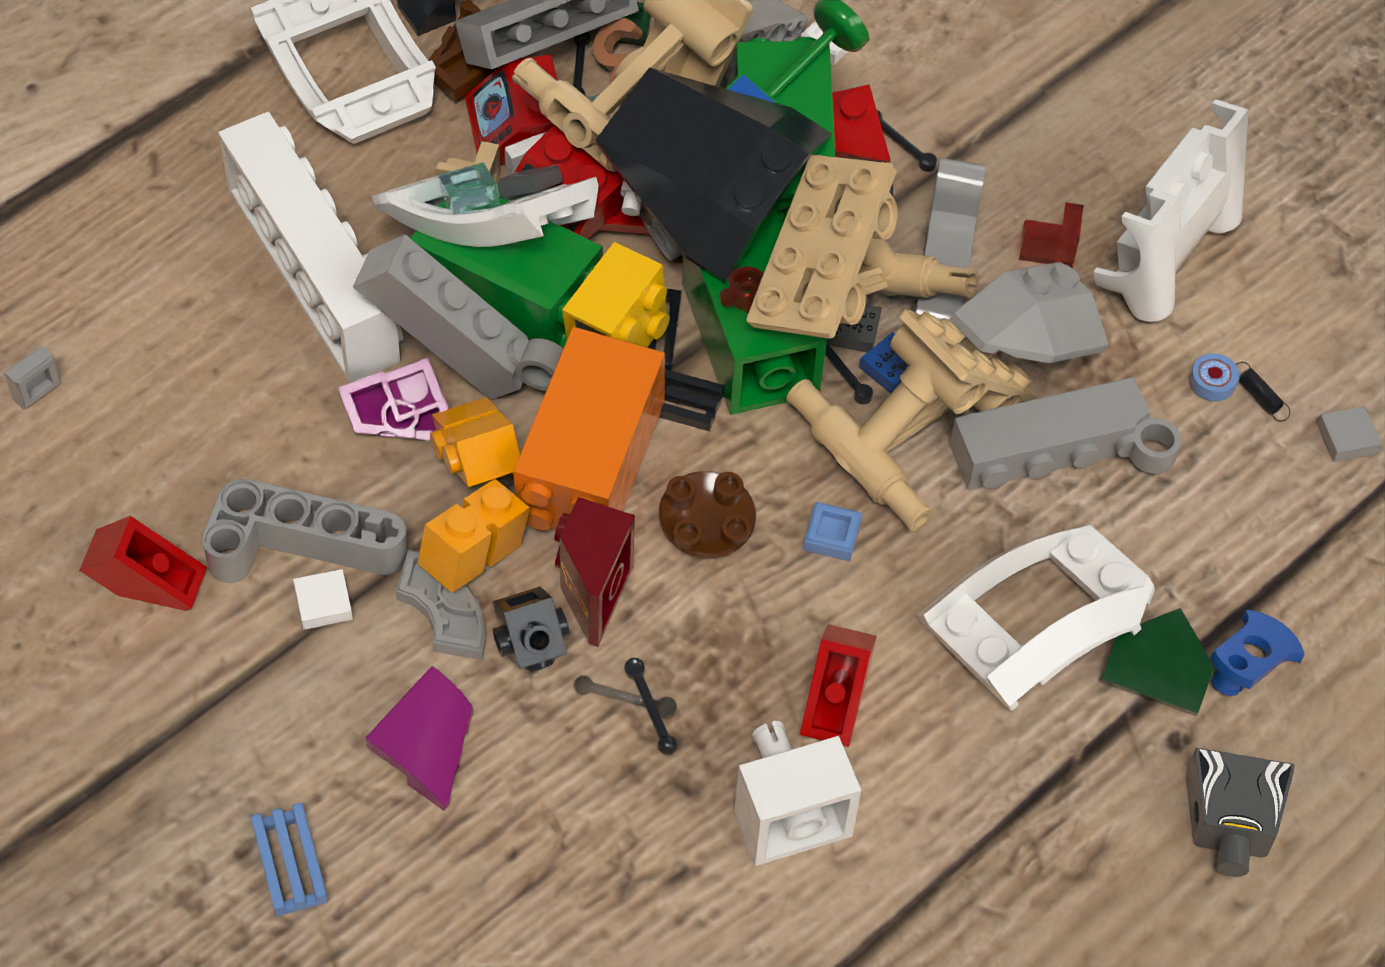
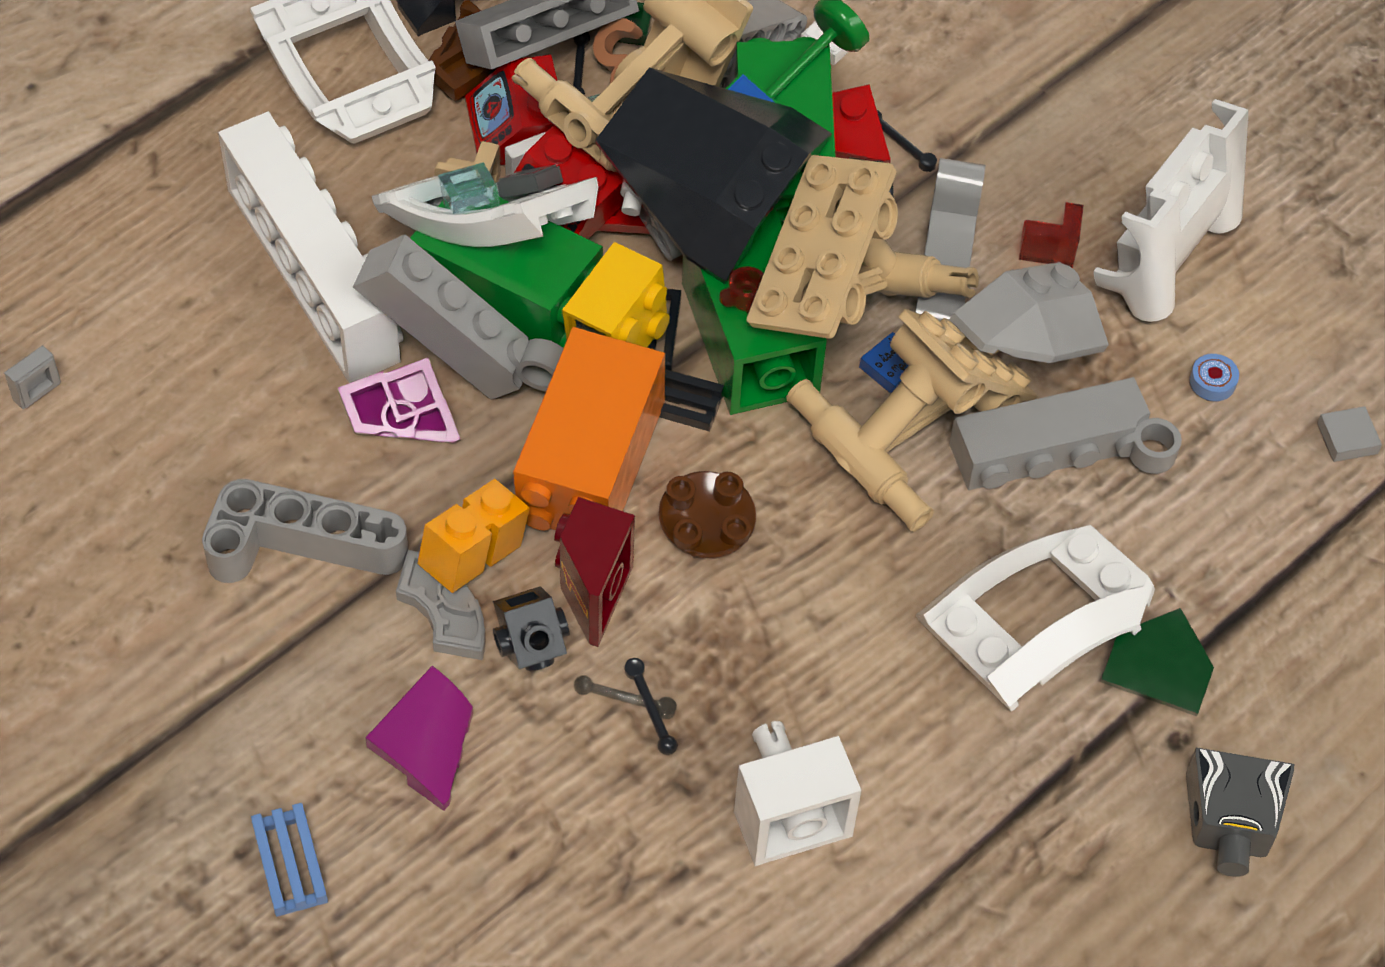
(142, 565): red slope -> none
(323, 599): white tile -> none
(475, 441): light orange piece -> none
(832, 531): medium blue tile -> none
(838, 684): red slope -> none
(860, 335): dark grey tile -> none
(862, 392): black hinge -> none
(1242, 670): blue piece -> none
(1261, 391): black piece -> none

